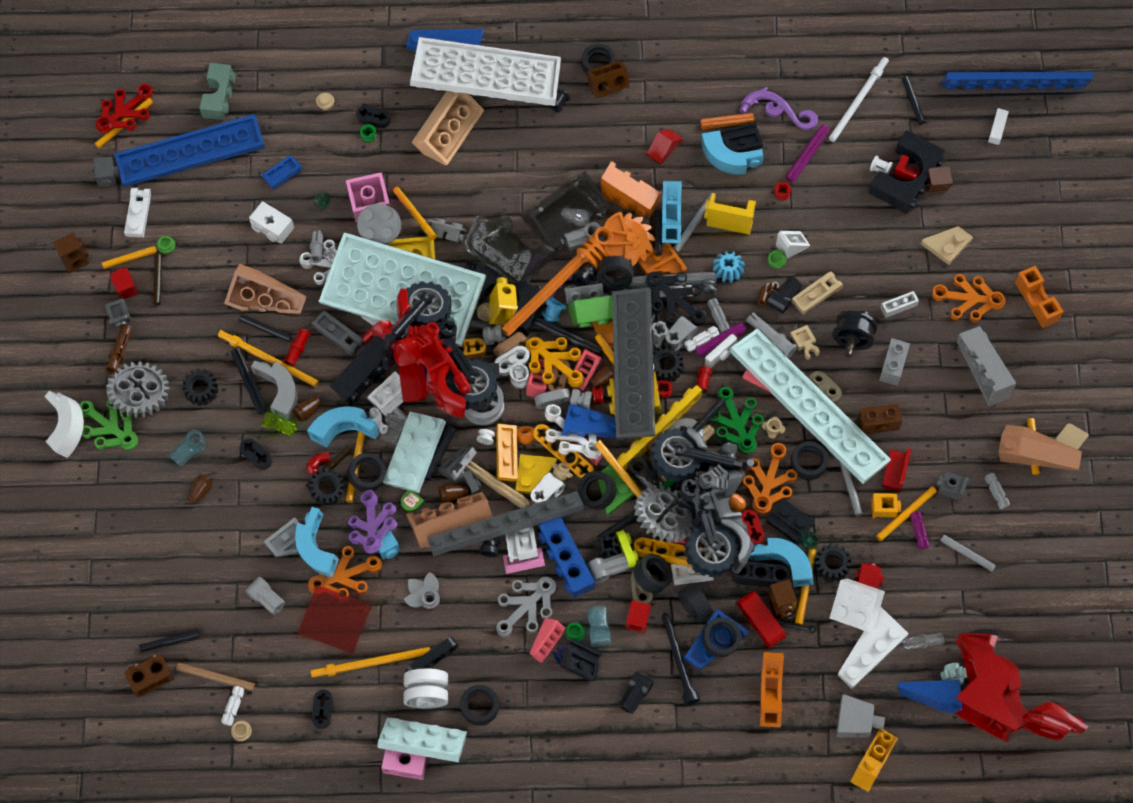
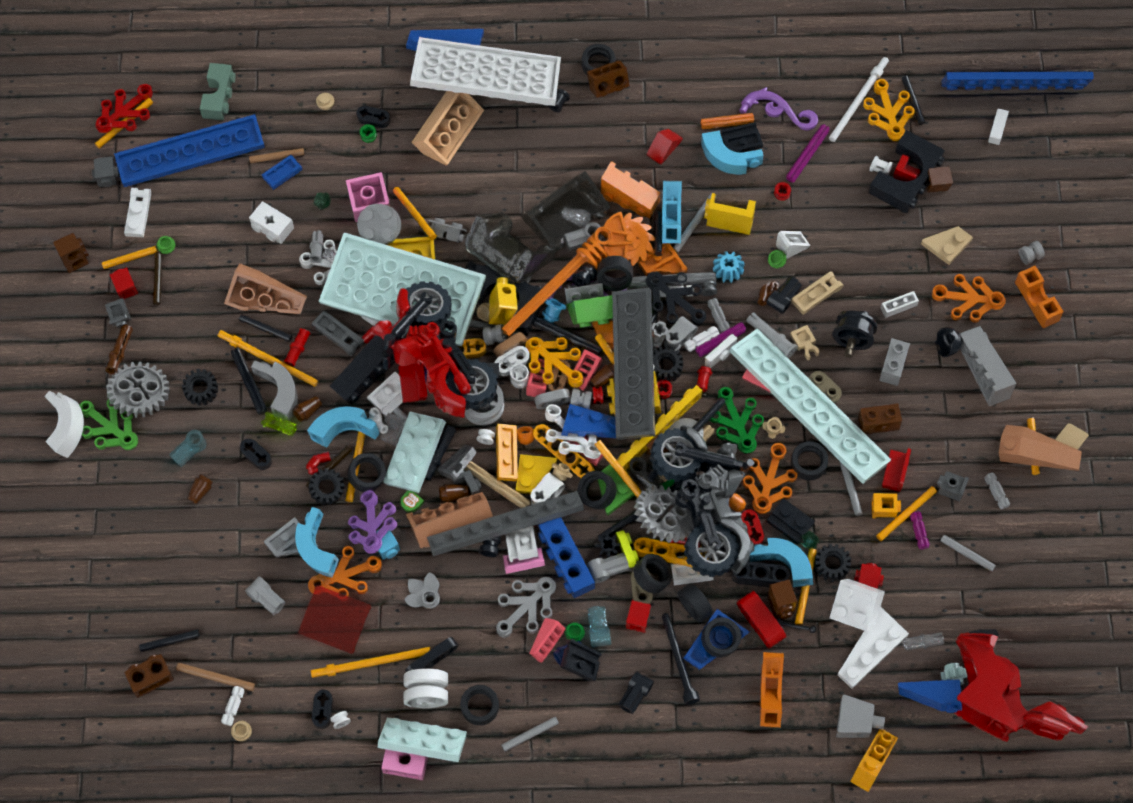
(276, 155): none -> medium nougat bar
(340, 719): none -> white bush
(529, 734): none -> light grey bar
(889, 112): none -> light orange plant
(948, 341): none -> black hair
(1032, 252): none -> light grey wheel

